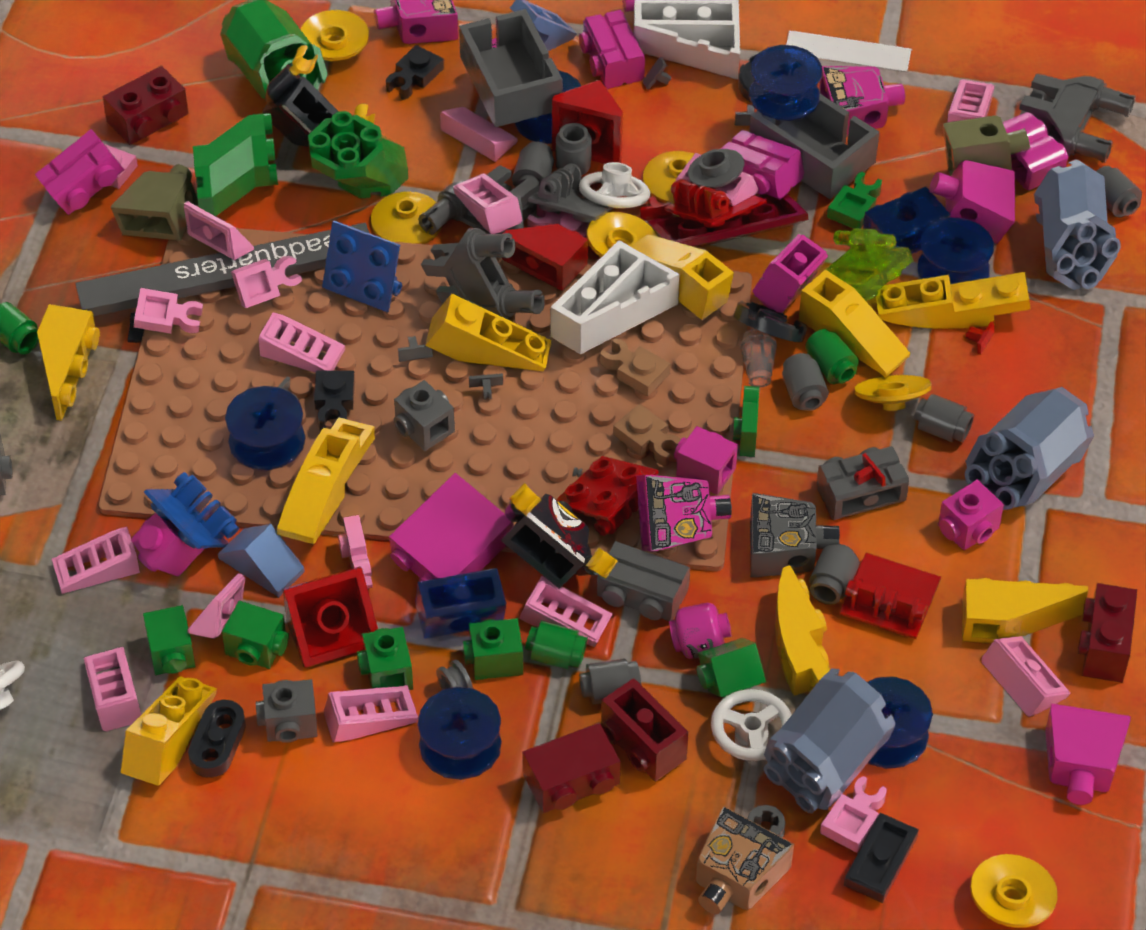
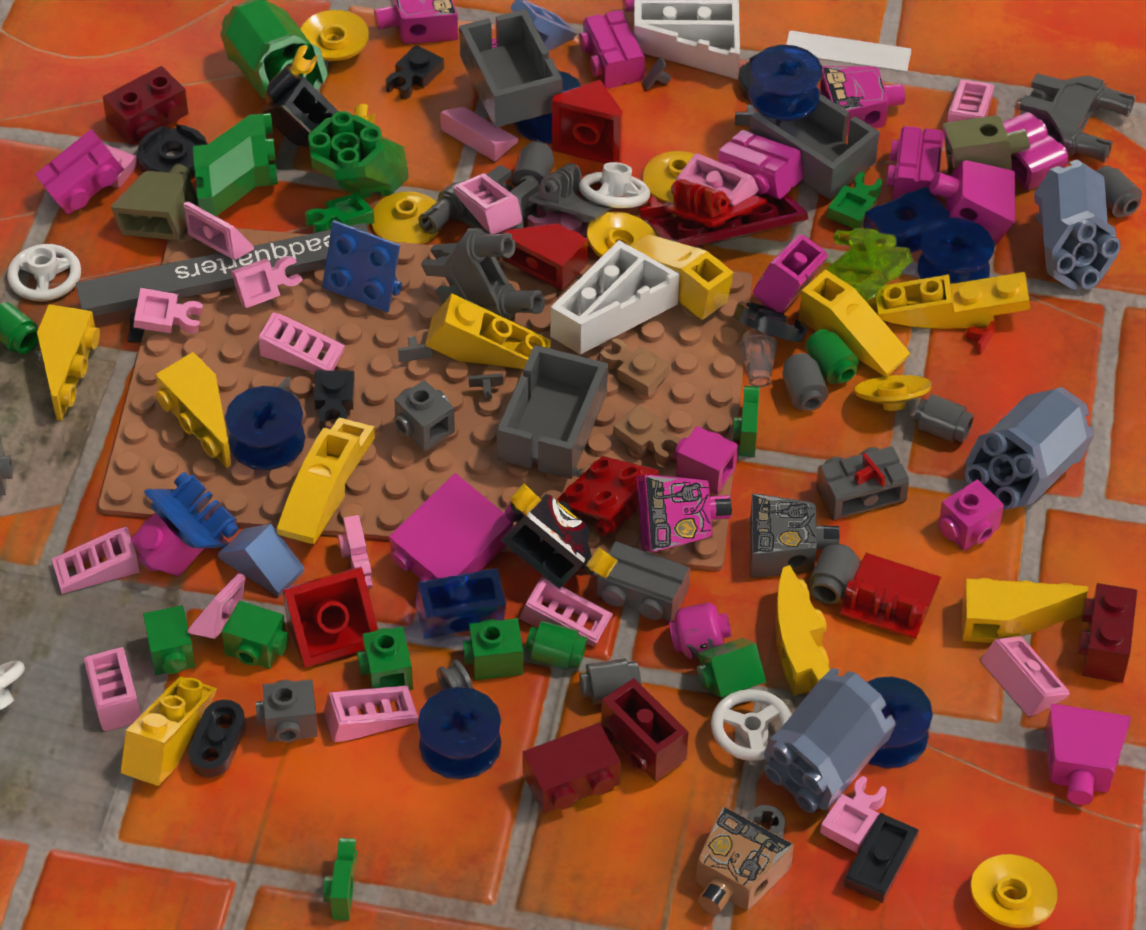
(44, 265): none -> white piece
(163, 140): none -> black tile
(193, 396): none -> yellow slope
(340, 886): none -> green plate
(347, 210): none -> green plate
(560, 414): none -> dark grey piece
(574, 147): dark grey brick -> none
(716, 168): dark grey piece -> none
(917, 159): none -> dark pink brick

